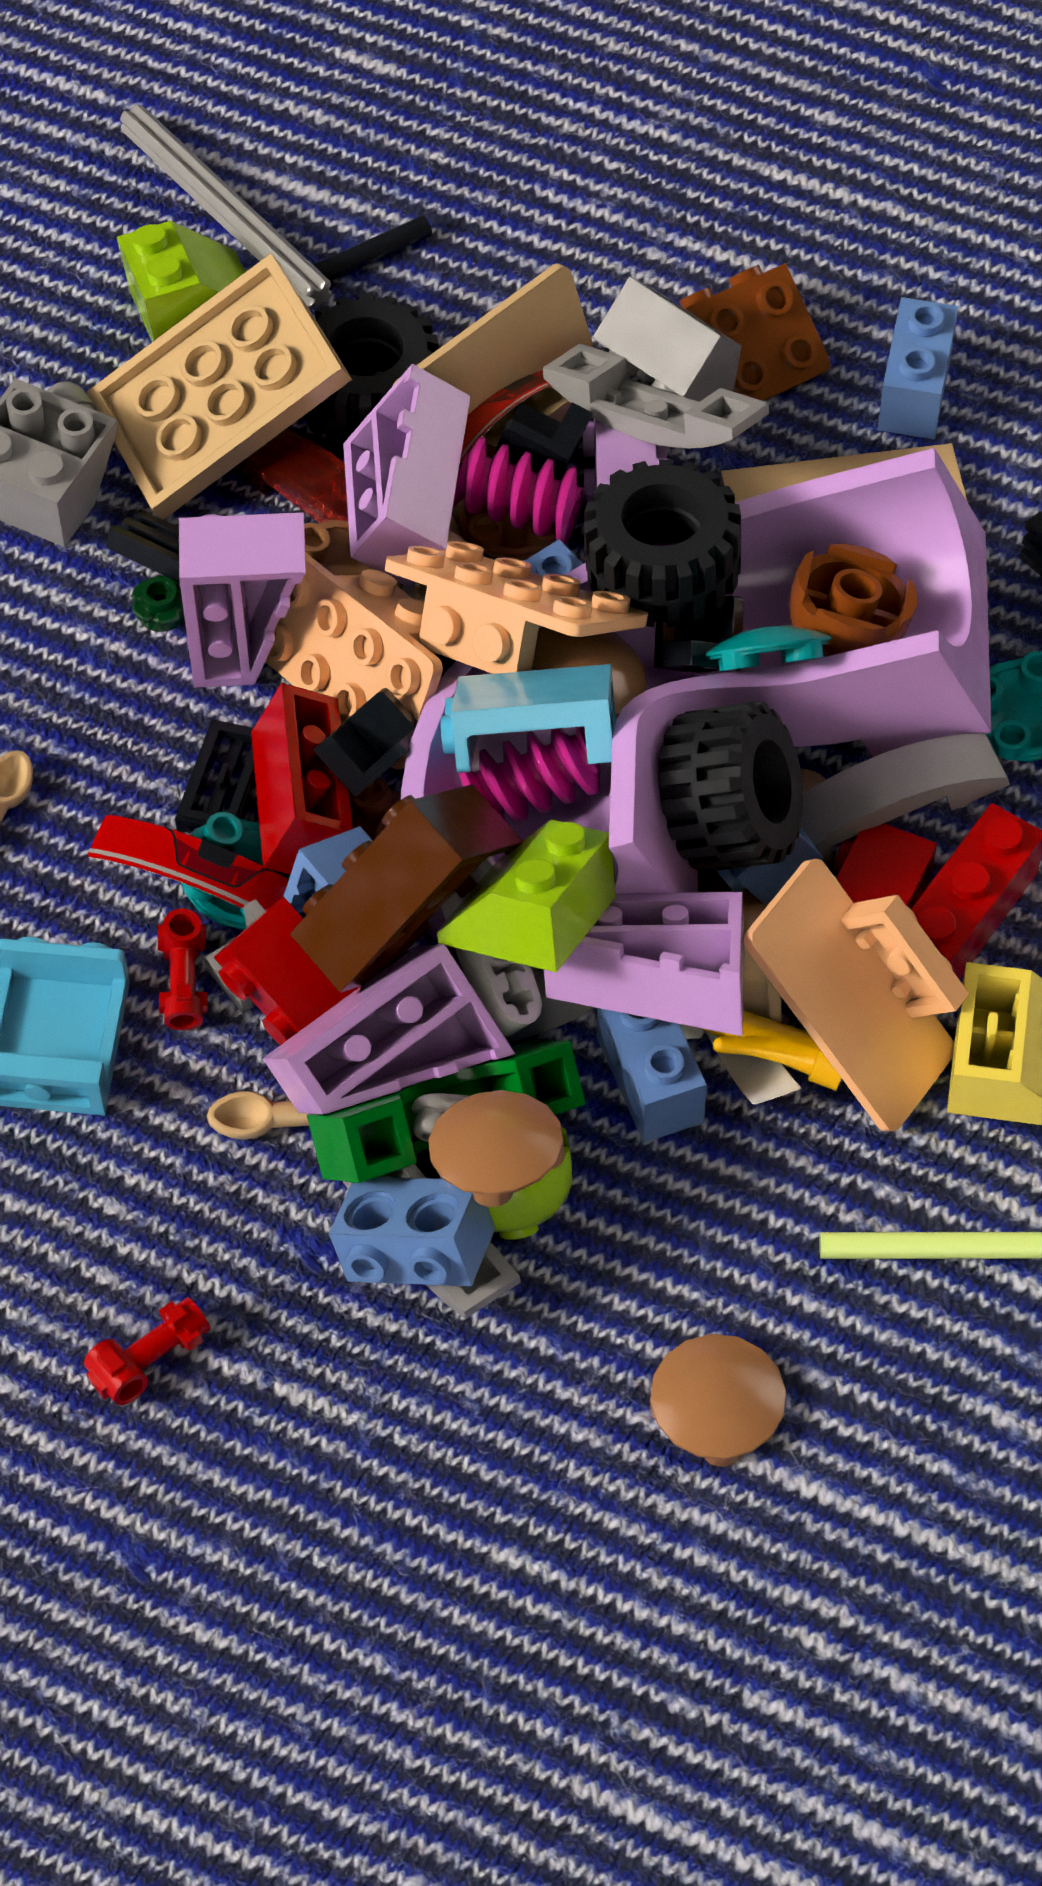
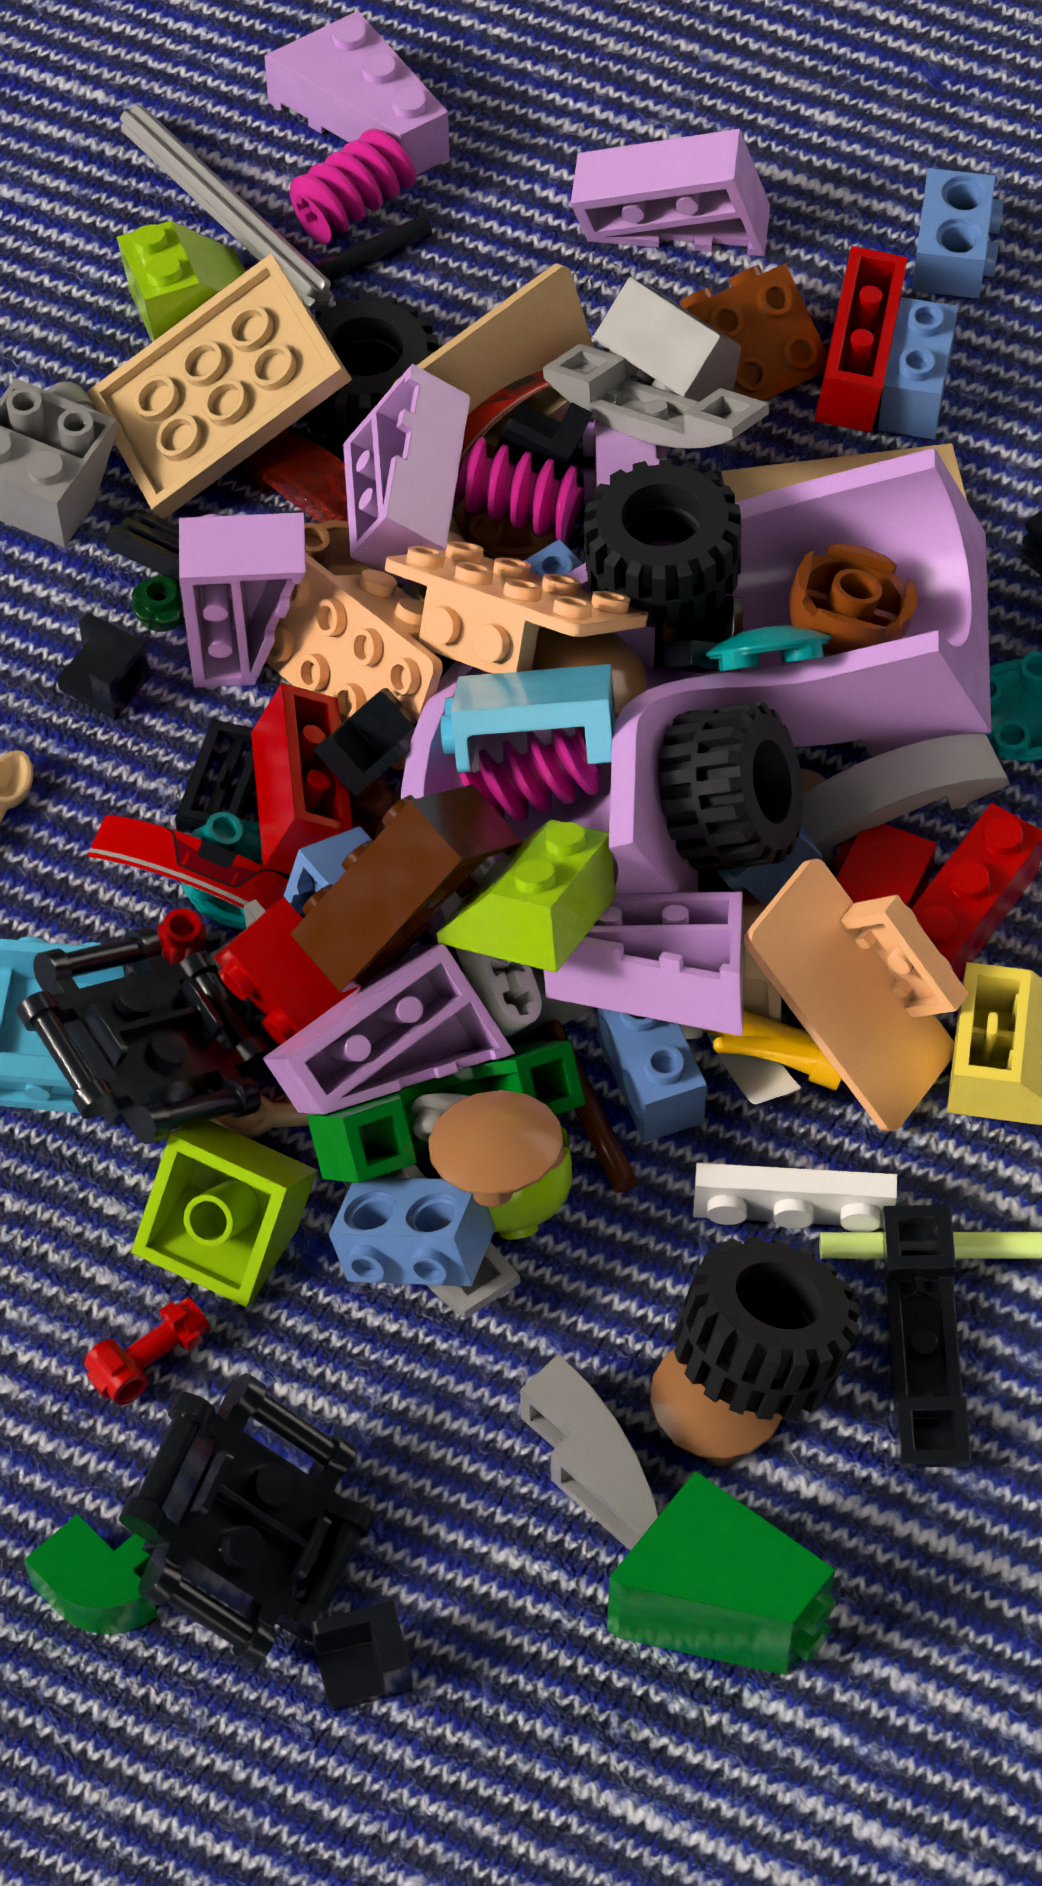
(90, 1580): none -> green brick
(107, 668): none -> black panel
(145, 1041): none -> black brick
(222, 1210): none -> lime slope
(244, 1519): none -> black brick
(349, 183): none -> dark pink piece
(355, 82): none -> lavender wedge
(361, 1656): none -> black panel
(590, 1452): none -> light grey slope
(596, 1122): none -> reddish brown bar
(673, 190): none -> lavender wedge
(721, 1585): none -> green slope
(765, 1328): none -> black tyre
(792, 1196): none -> white plate
(861, 339): none -> red brick
(924, 1337): none -> black slope
(954, 233): none -> medium blue brick

